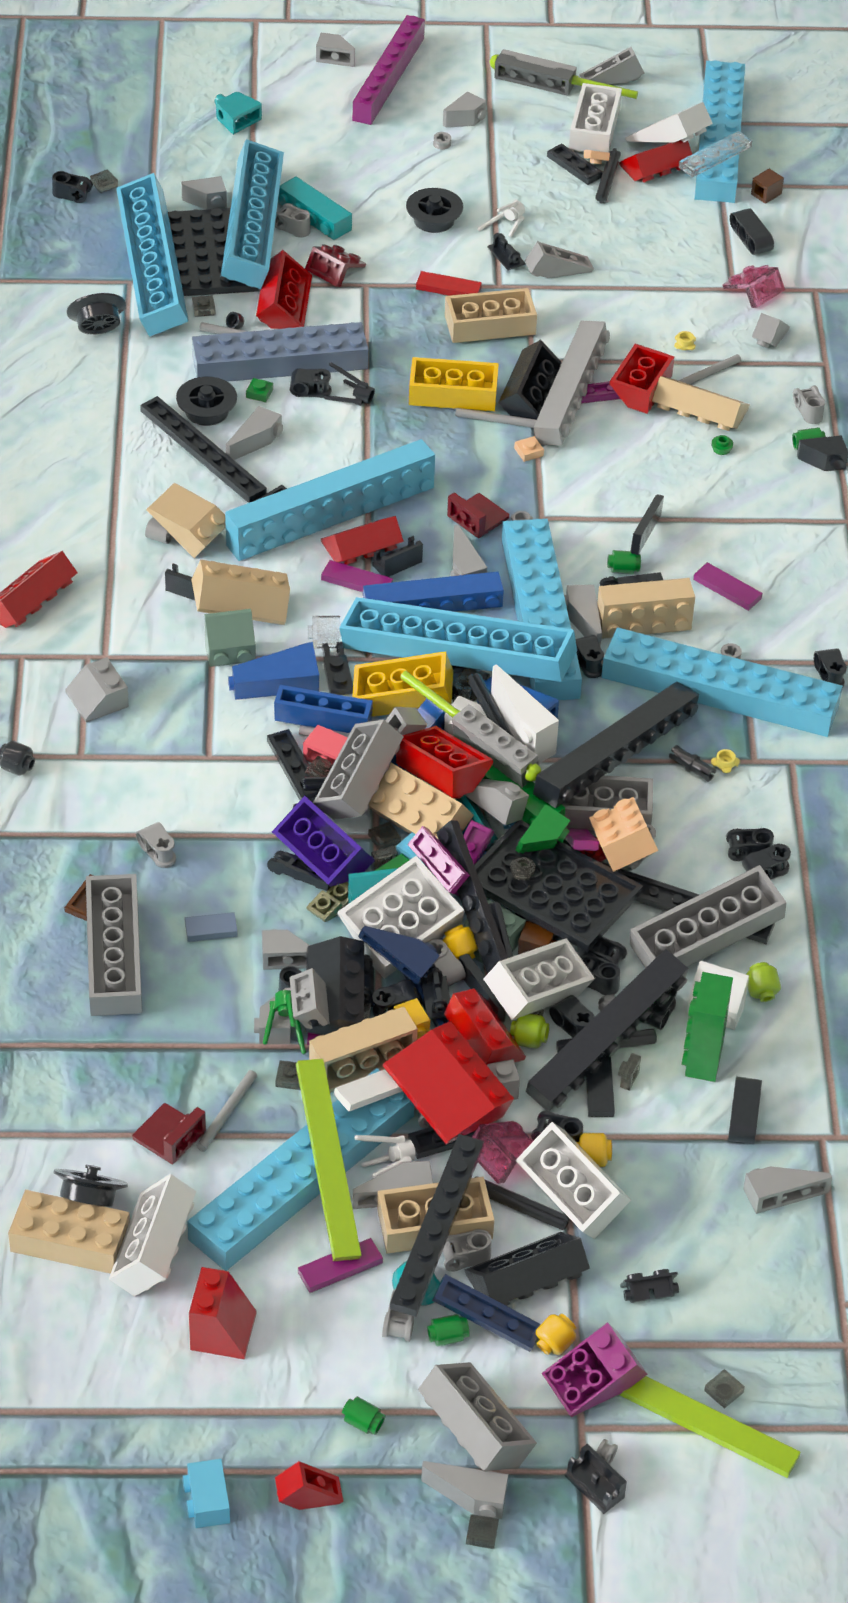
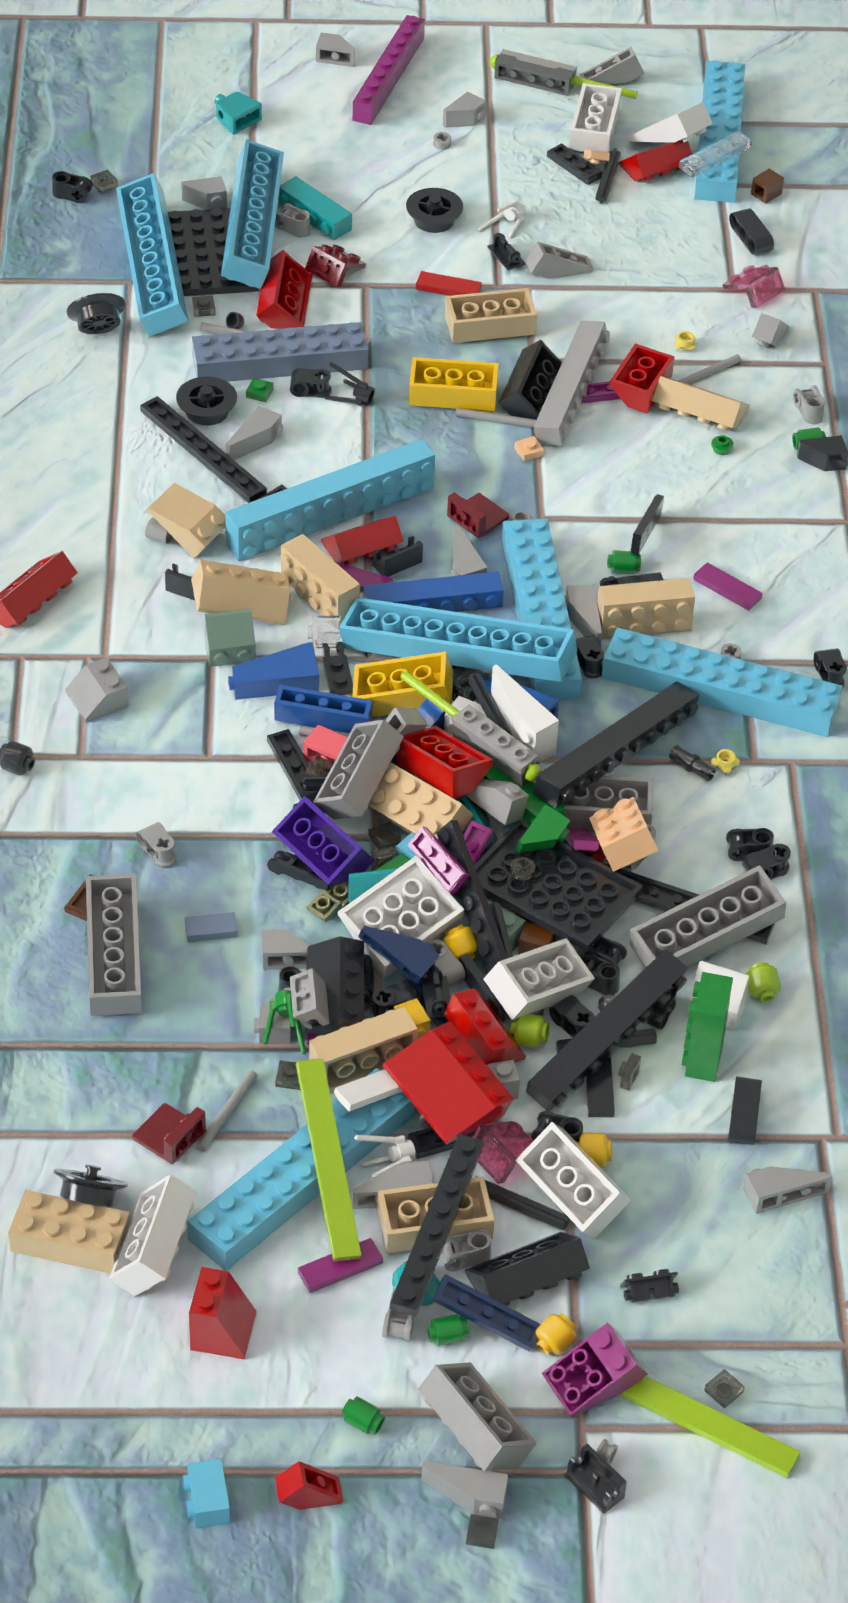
(318, 578): none -> tan brick

